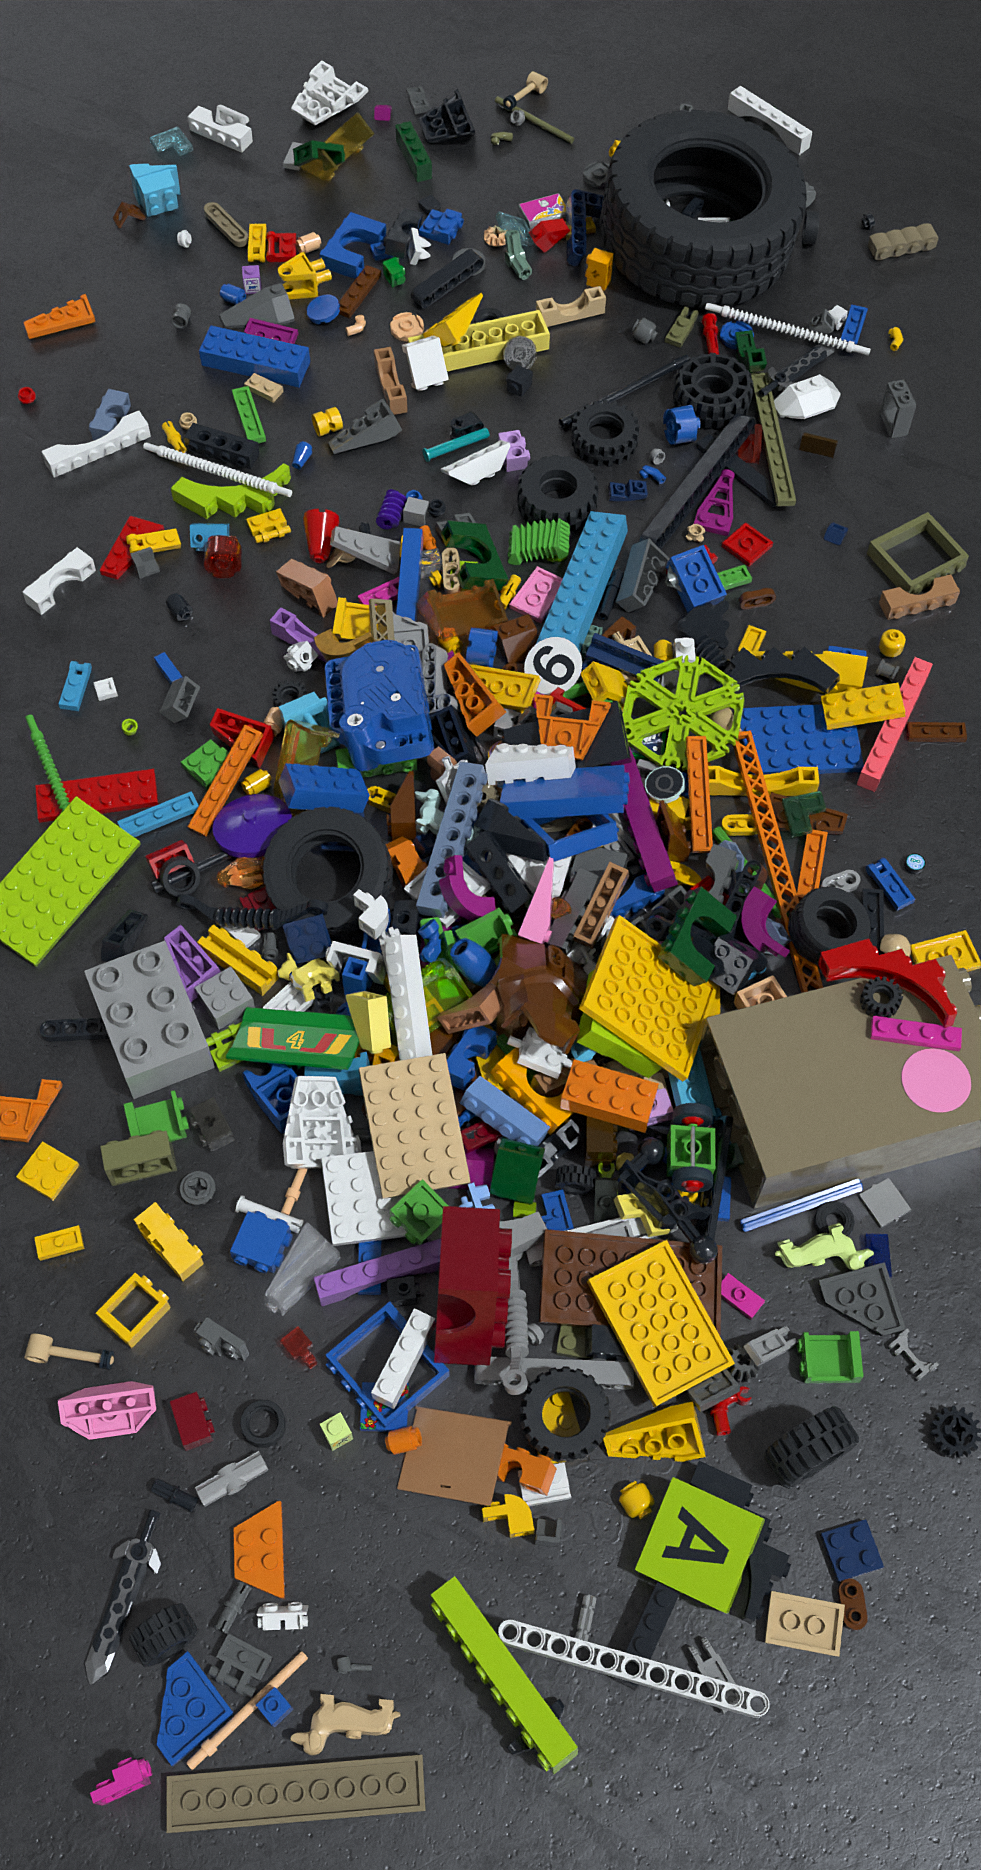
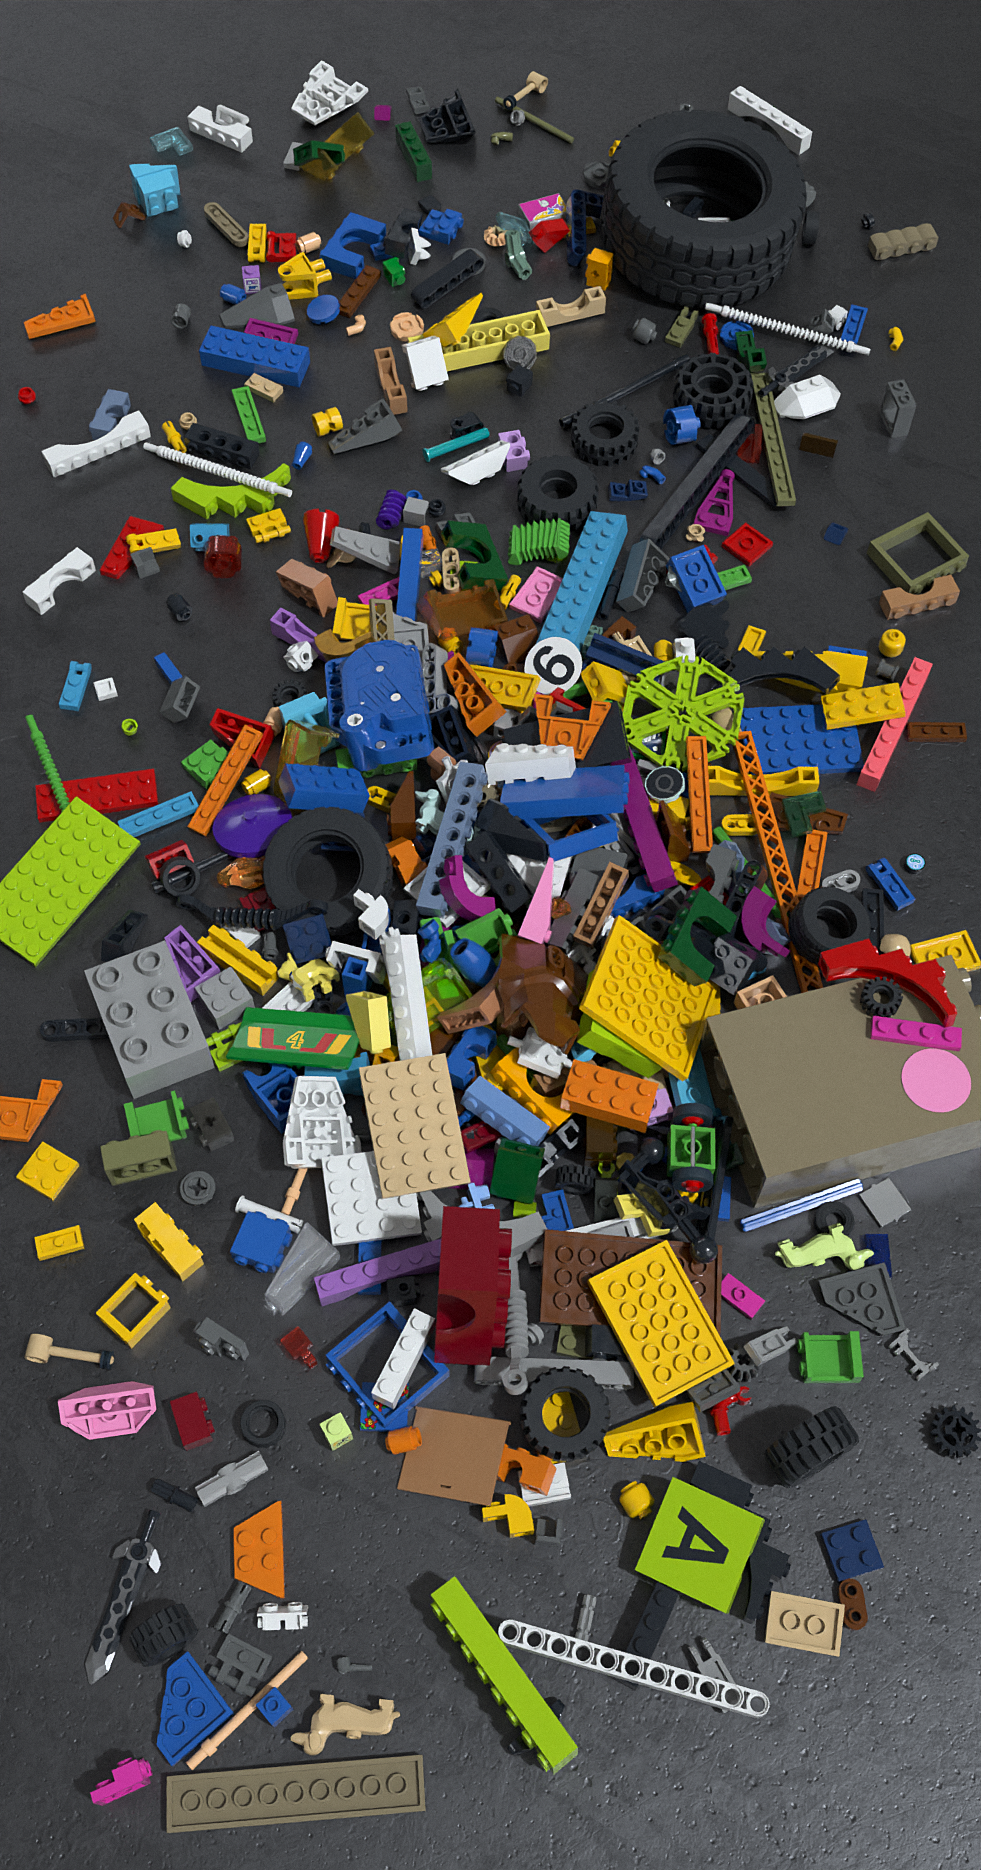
(418, 1212): bright green plate -> none
(757, 598): reddish brown plate -> none

